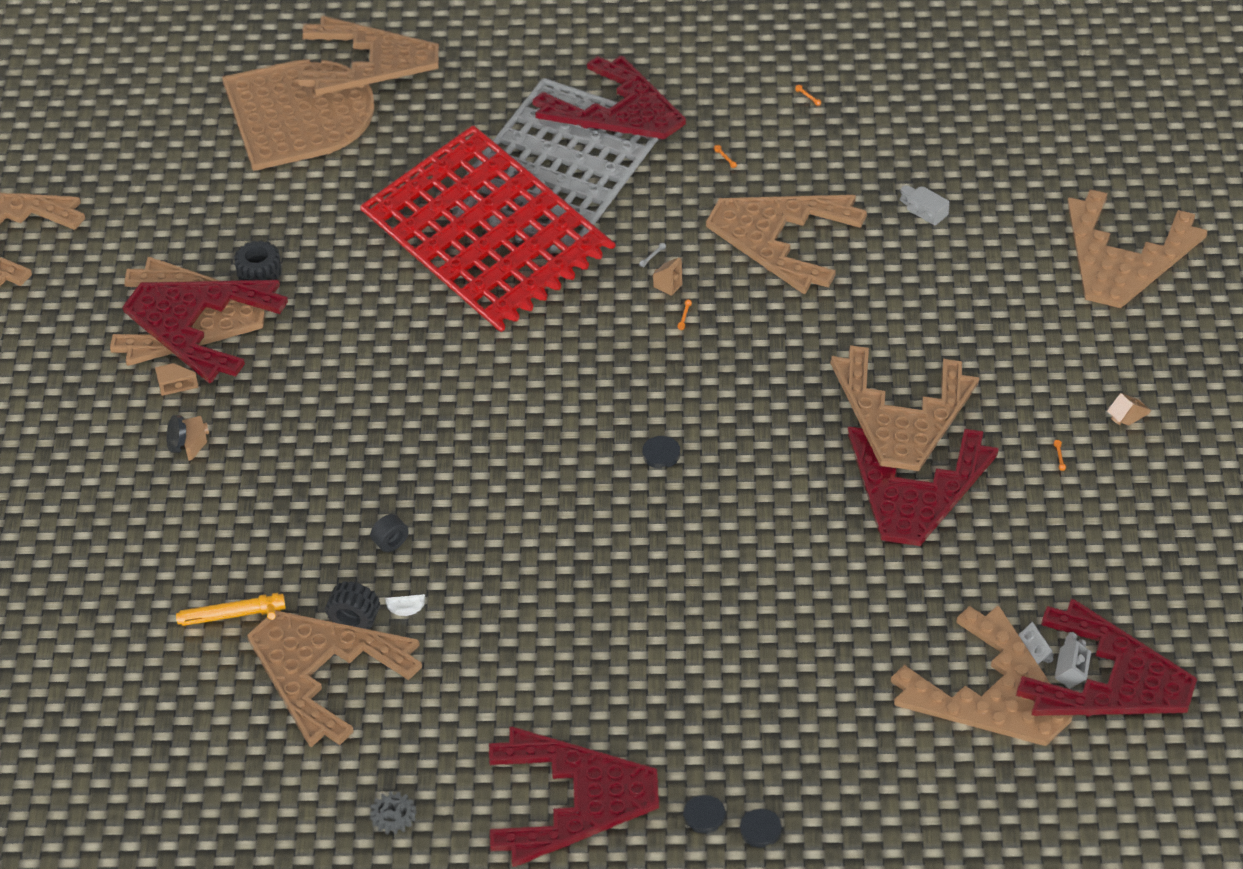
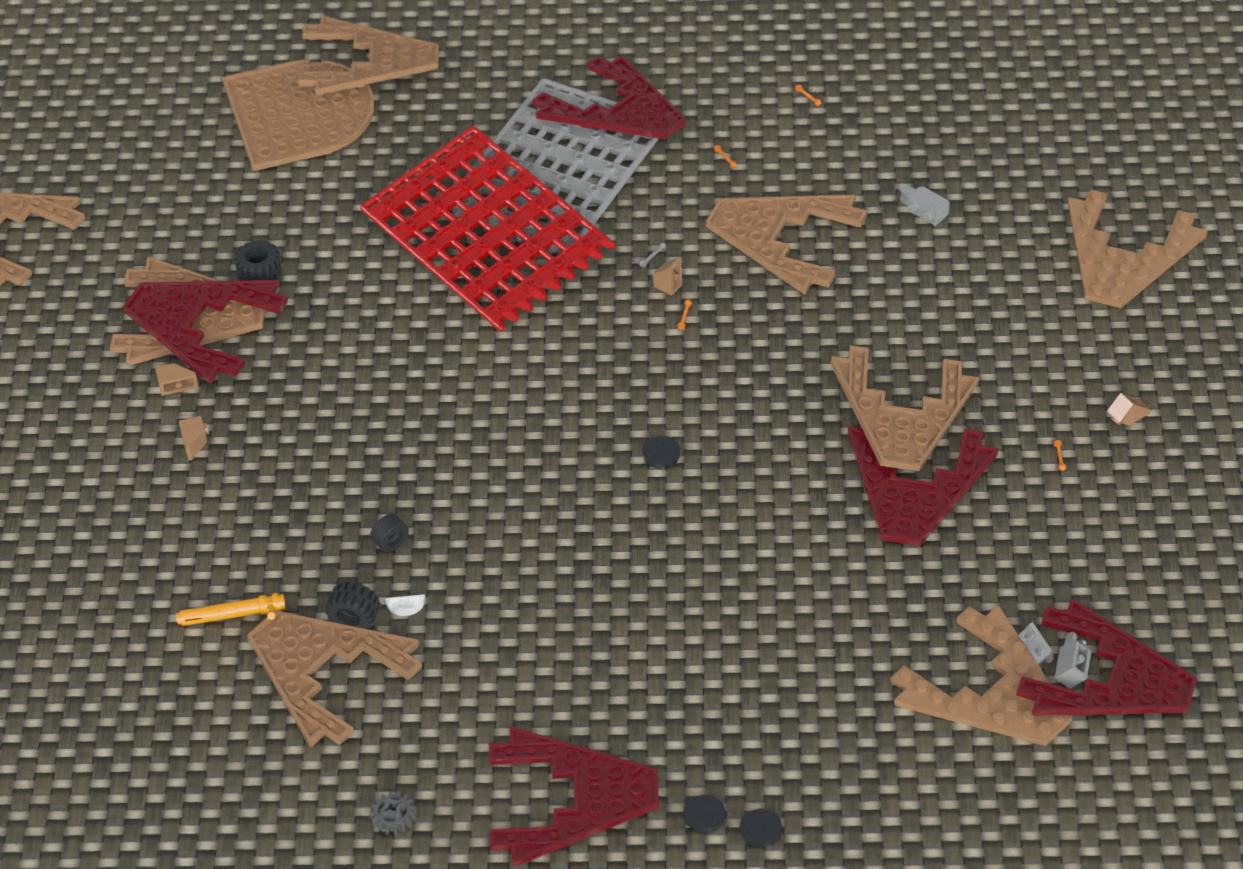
(176, 434): black tile -> none

